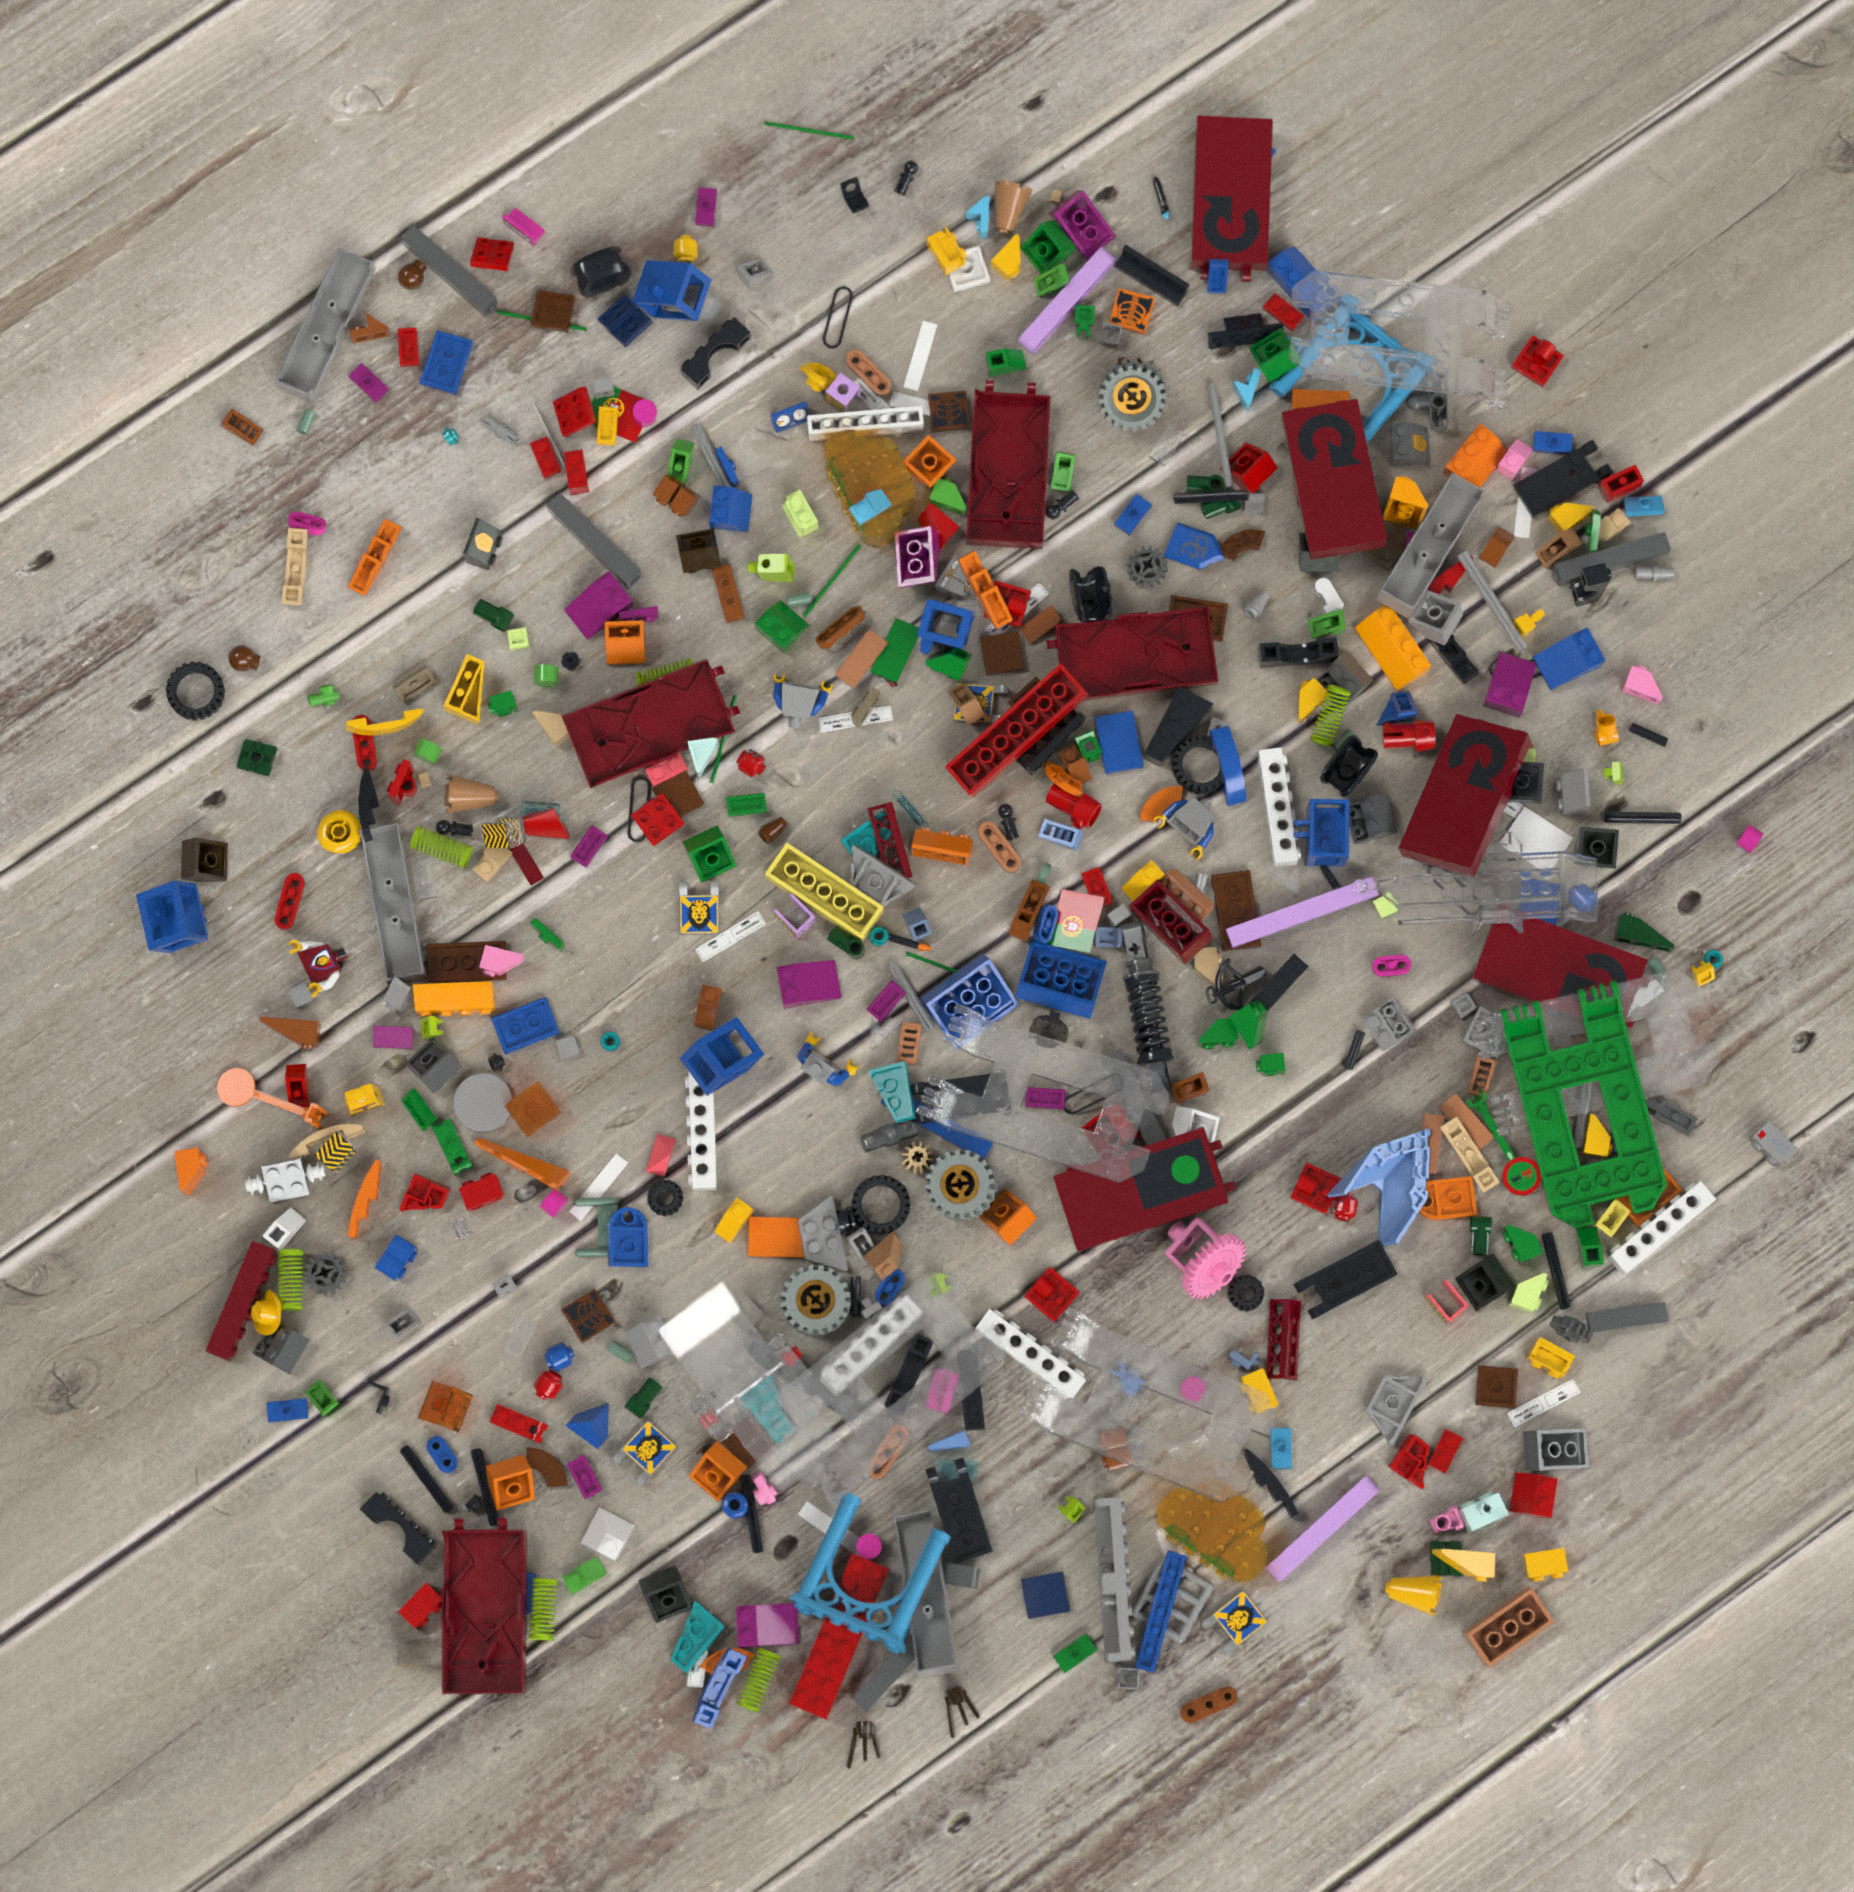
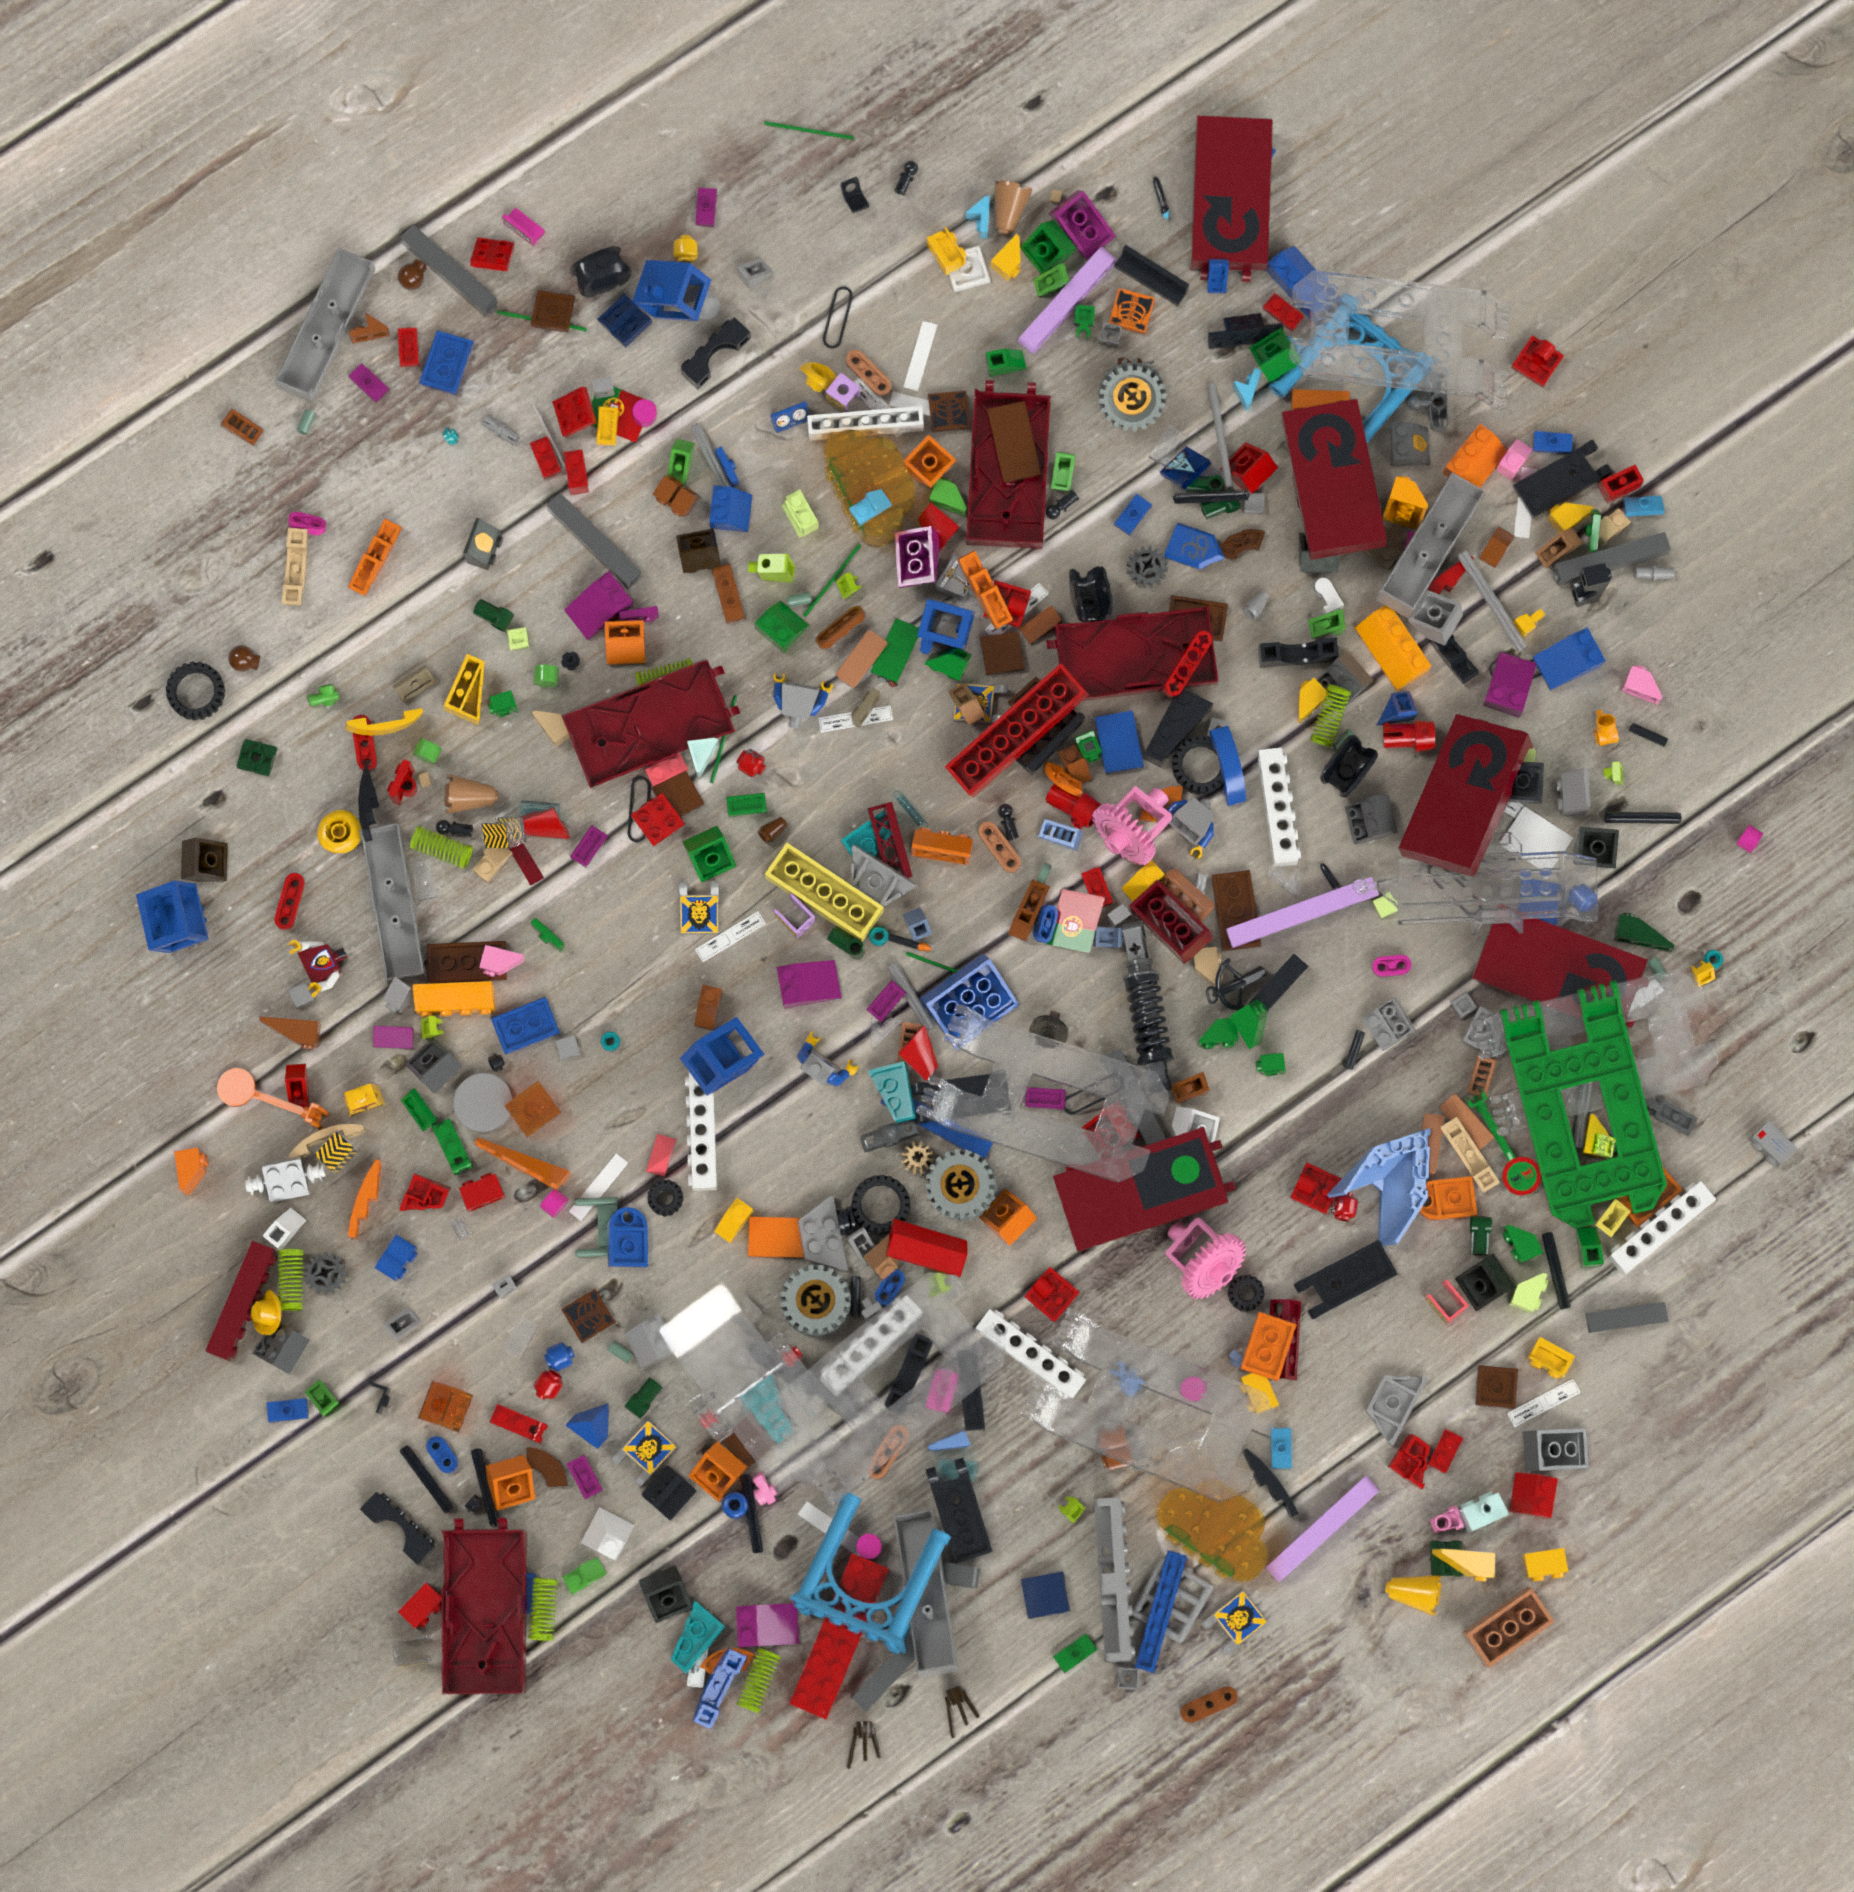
(668, 1492): none -> black bracket
(847, 585): none -> lime tile
(920, 1054): none -> red slope
(926, 1248): none -> red slope
(1014, 442): none -> reddish brown tile
(1061, 979): blue slope -> none
(1124, 835): none -> bright pink piece
(1185, 467): none -> clear blue tile
(1187, 663): none -> red beam
(1268, 1346): none -> orange tile
(1325, 833): blue piece -> none
(1571, 1329): dark grey gear -> none
(1603, 1145): none -> clear neon green tile

